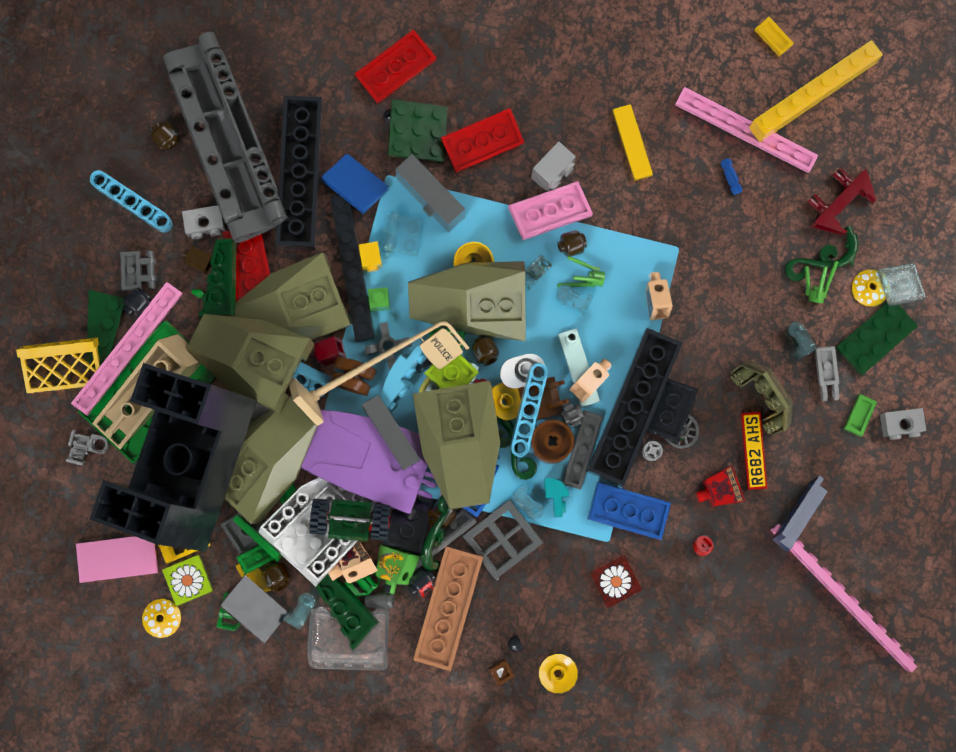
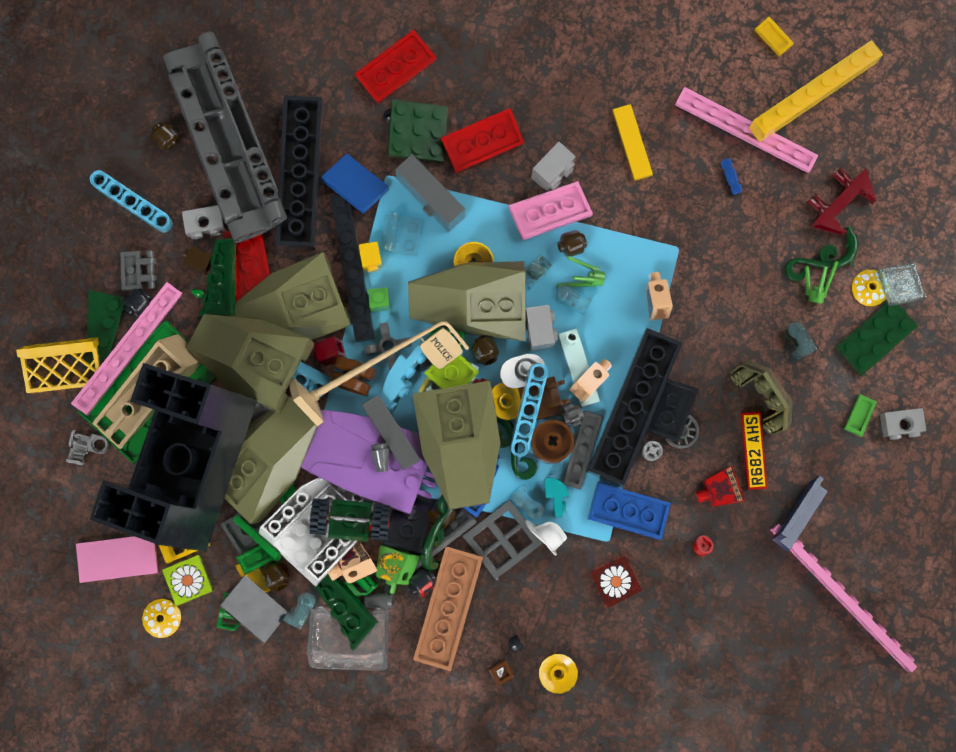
(380, 456): none -> dark grey cone
(539, 328): none -> light grey brick
(549, 534): none -> white piece
(827, 371): light grey hinge -> none

